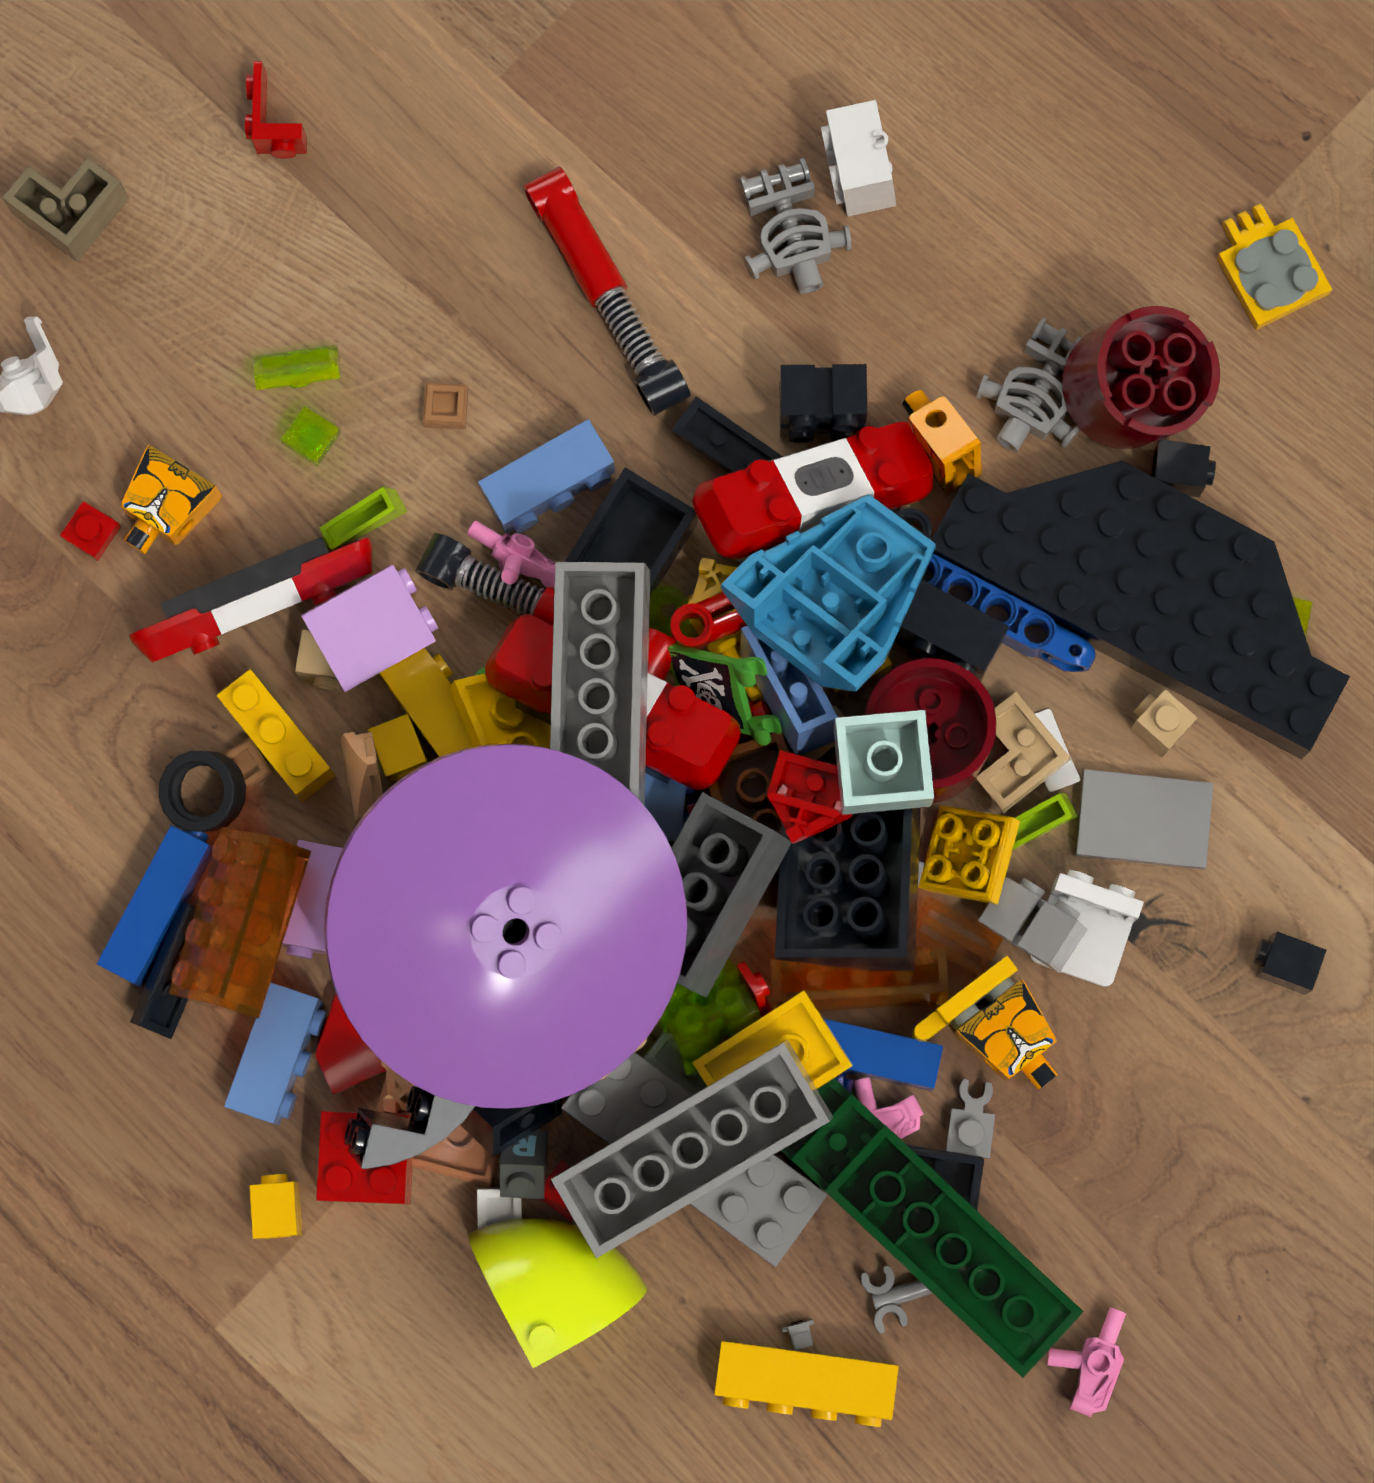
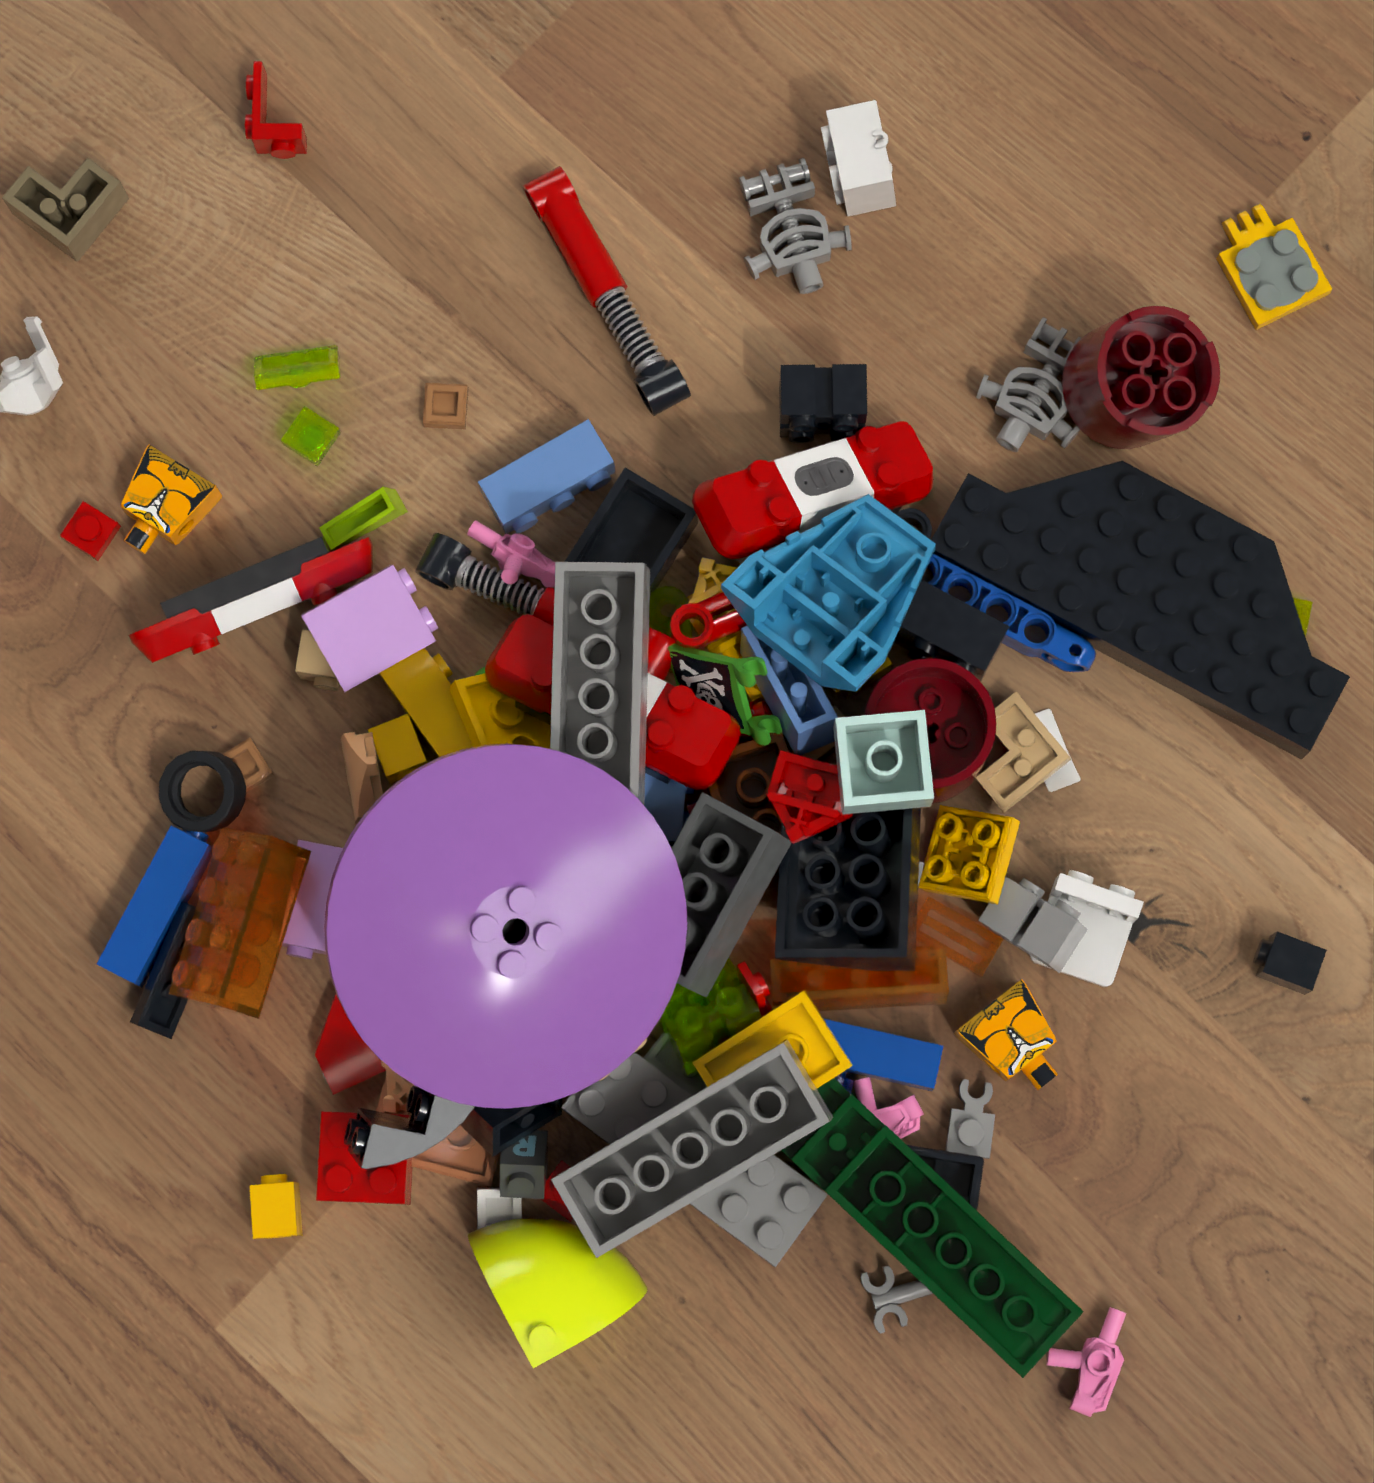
(276, 735): yellow brick -> none
(276, 1055): medium blue brick -> none
(720, 438): black plate -> none
(800, 1334): light grey piece -> none
(806, 1381): yellow brick -> none
(945, 438): light orange torso -> none
(962, 1005): yellow piece -> none
(1044, 818): lime piece -> none
(1144, 819): light grey tile -> none
(1162, 721): tan brick -> none
(1183, 466): black brick -> none

